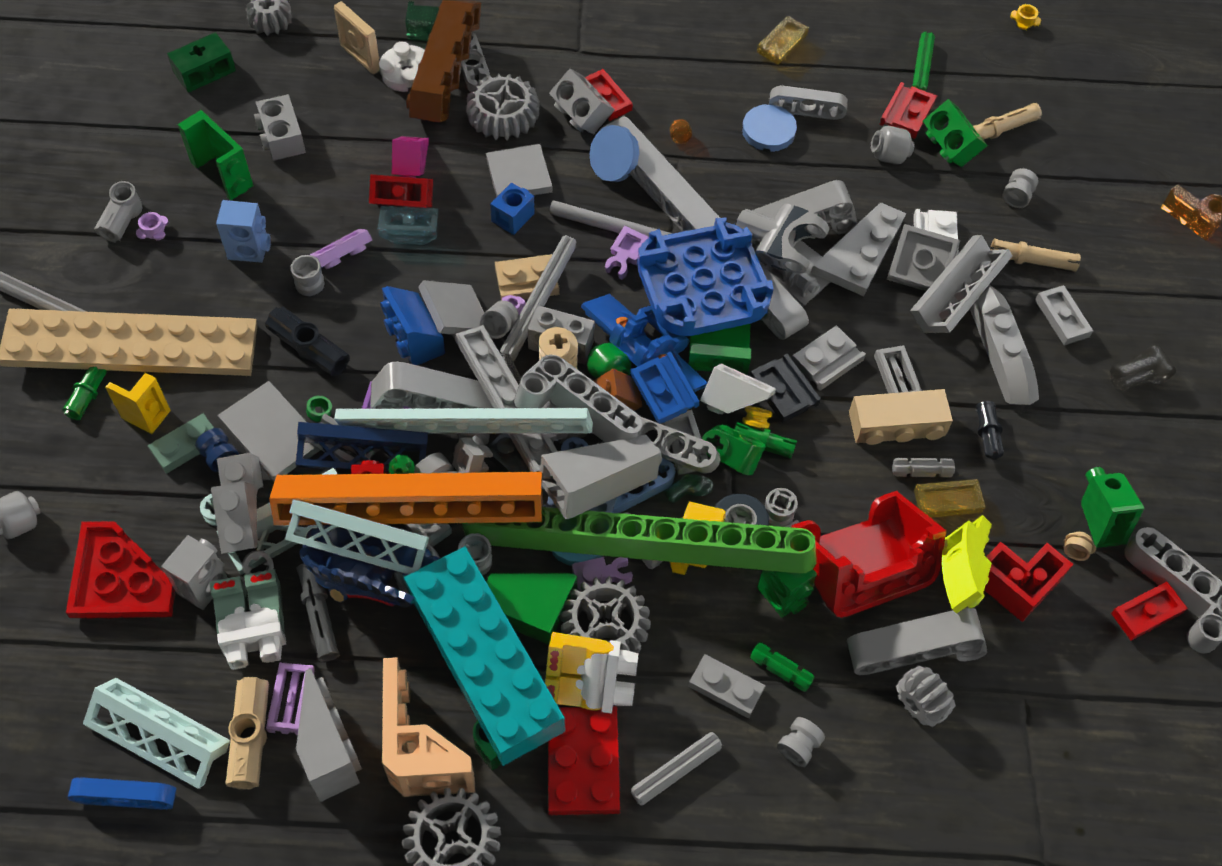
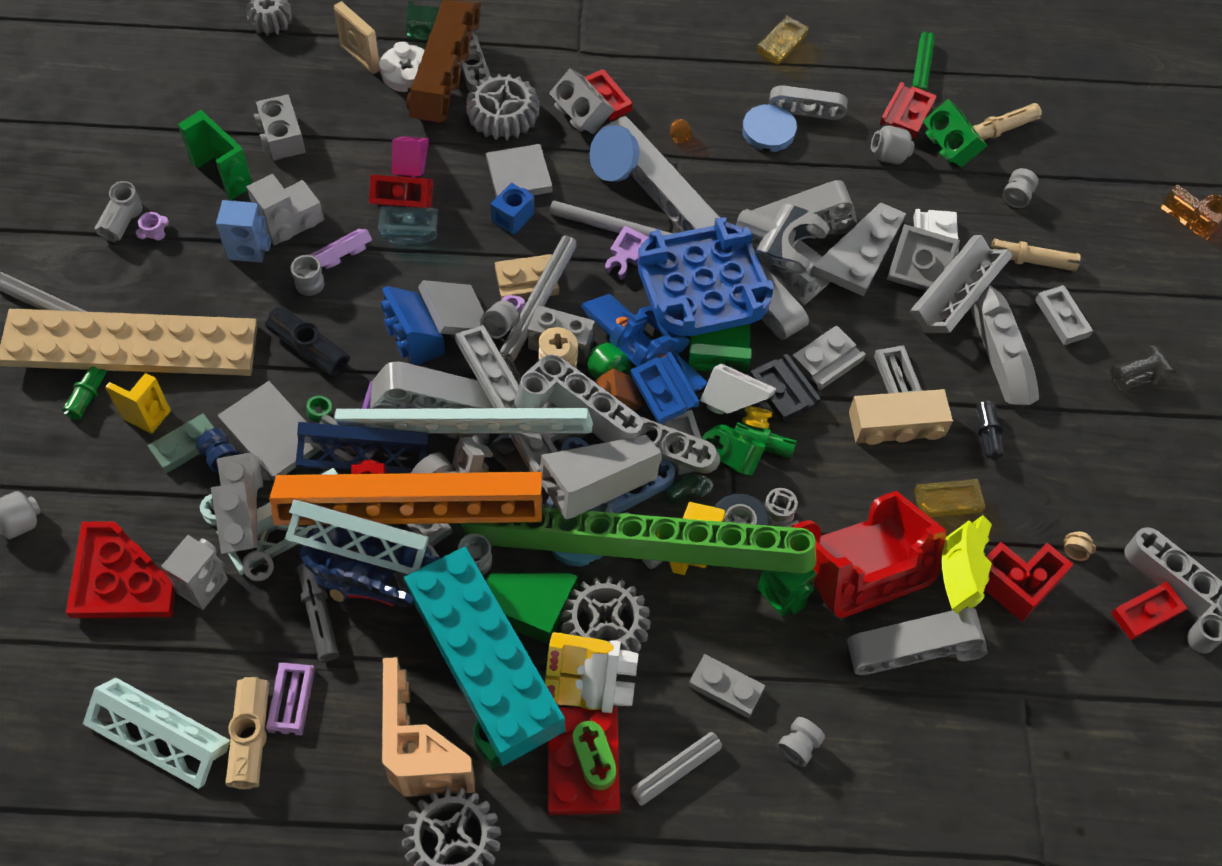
(122, 793): blue beam -> none
(201, 62): dark green brick -> none
(251, 630): hips -> none
(287, 209): none -> light grey brick
(321, 744): light grey slope -> none
(401, 465): green axle -> none
(588, 570): lavender plate -> none
(602, 753): none -> bright green beam
(782, 667): green axle -> none
(923, 467): light grey axle -> none
(925, 696): light grey gear -> none
(1026, 16): yellow plate -> none
(1110, 507): green torso -> none

